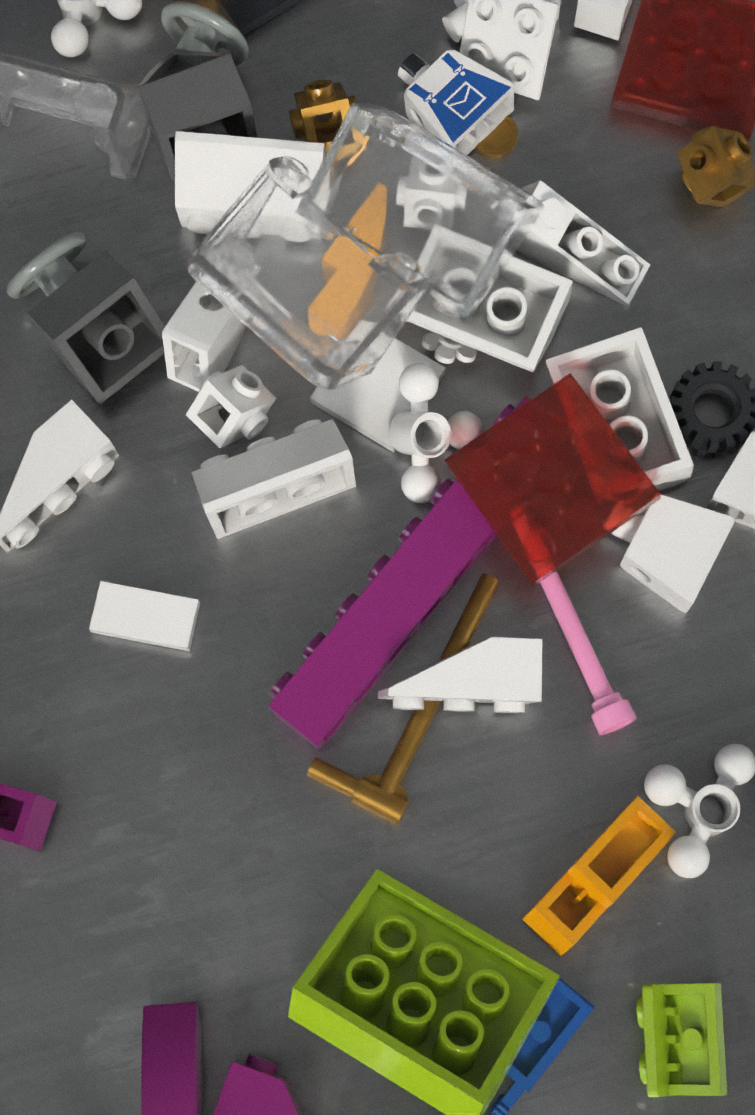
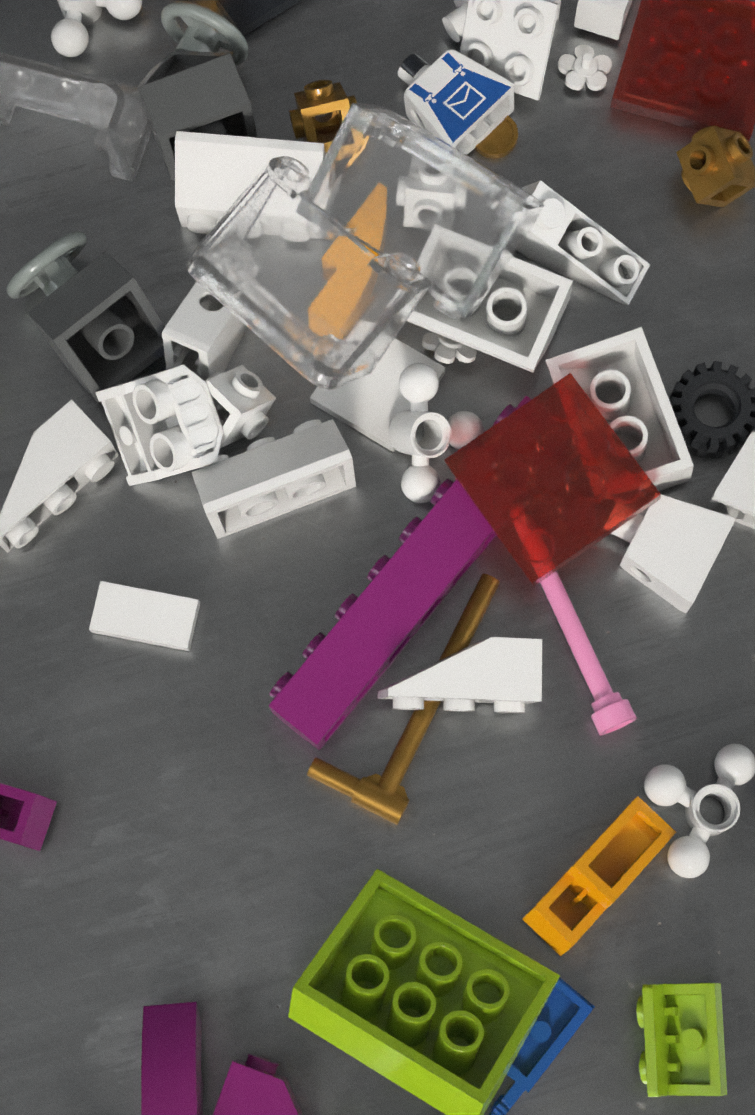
(163, 424): none -> white slope
(584, 68): none -> white plant

